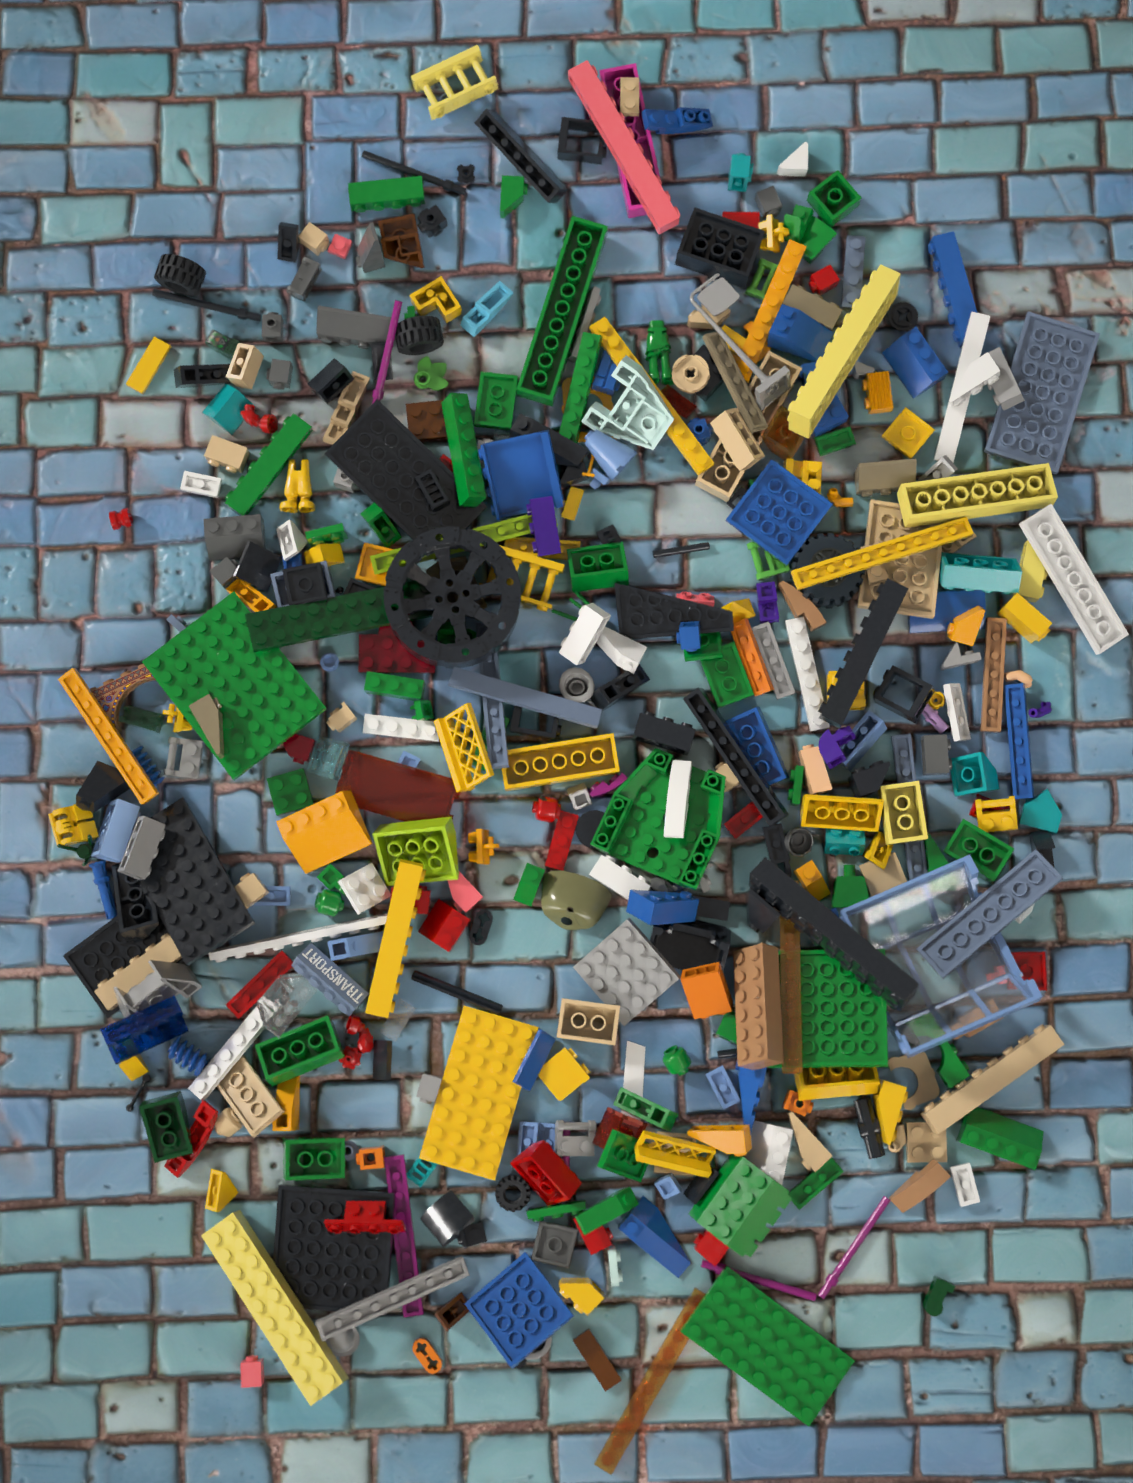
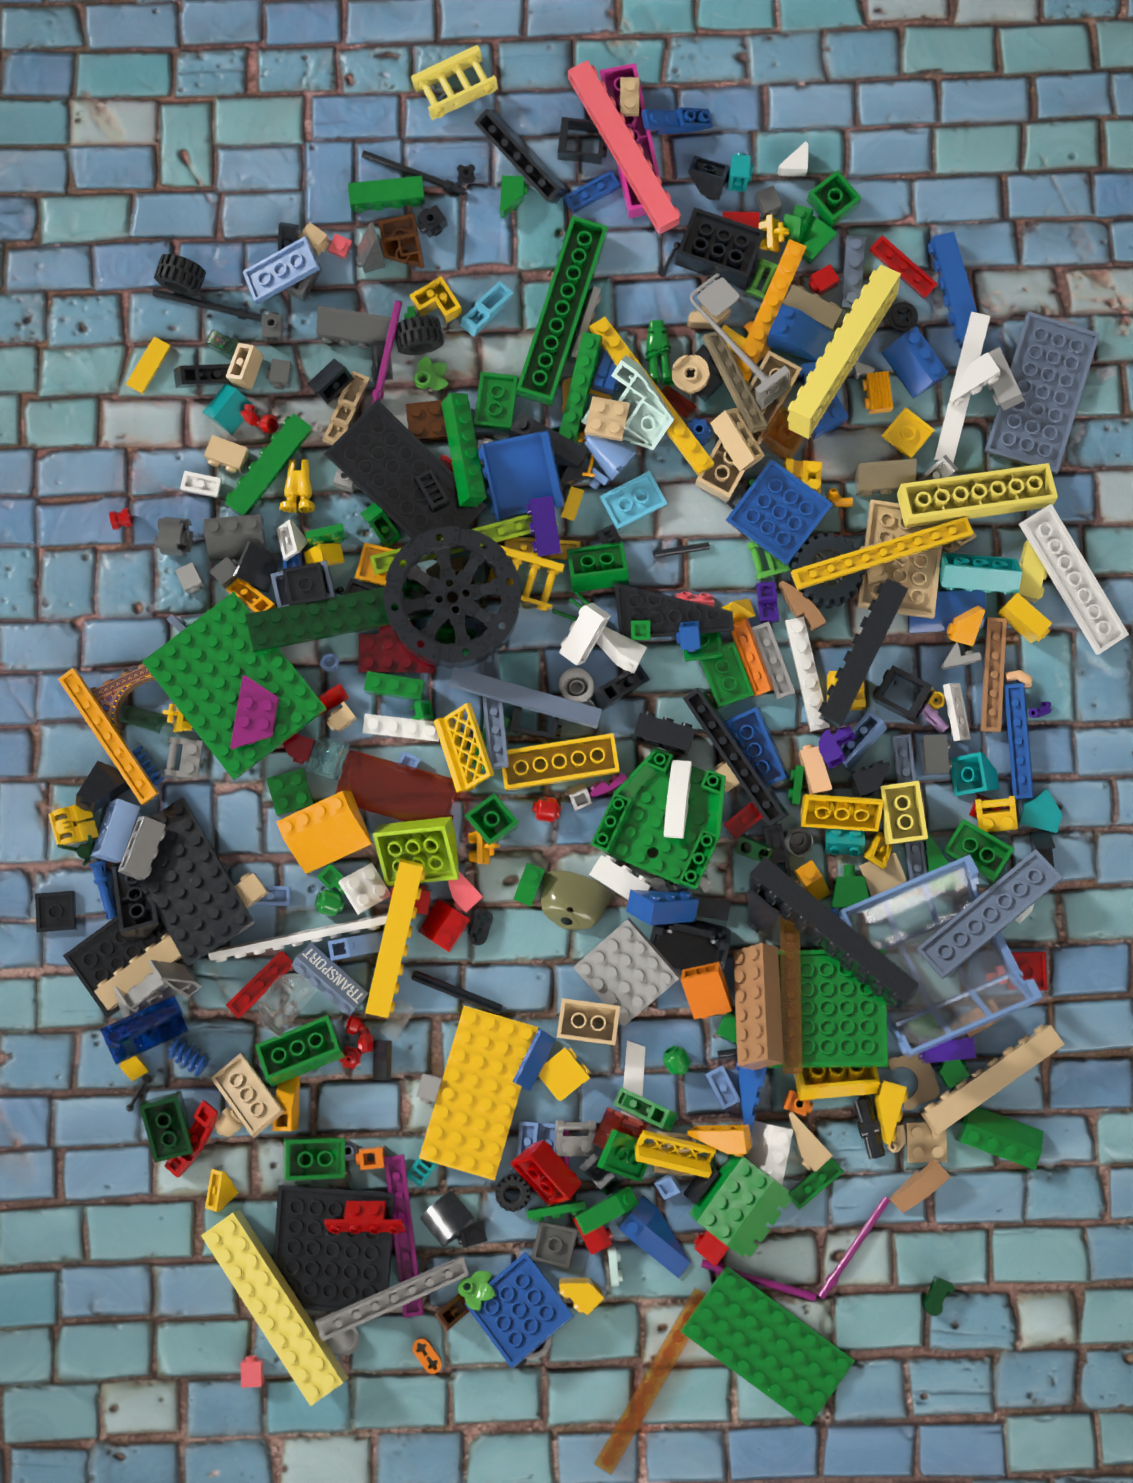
(55, 911): none -> black tile
(174, 536): none -> dark grey brick
(190, 578): none -> light grey brick
(211, 721): dark tan slope -> none
(227, 1056): white plate -> none
(254, 714): none -> magenta wing
(281, 270): none -> medium blue tile
(333, 697): none -> red slope
(479, 1290): none -> bright green plate
(492, 819): none -> green slope
(561, 840): red plate -> none
(587, 826): black tile -> none
(592, 191): none -> blue tile
(597, 1359): reddish brown tile -> none
(604, 1179): none -> black brick
(607, 418): none -> tan plate
(633, 500): none -> medium azure plate
(640, 629): none -> green plate
(662, 272): none -> black hinge
(708, 177): none -> black slope
(753, 849): none -> dark green leg
(834, 441): green plate -> none
(899, 262): none -> red plate
(951, 1050): none -> dark purple slope
(965, 1184): white plate -> none

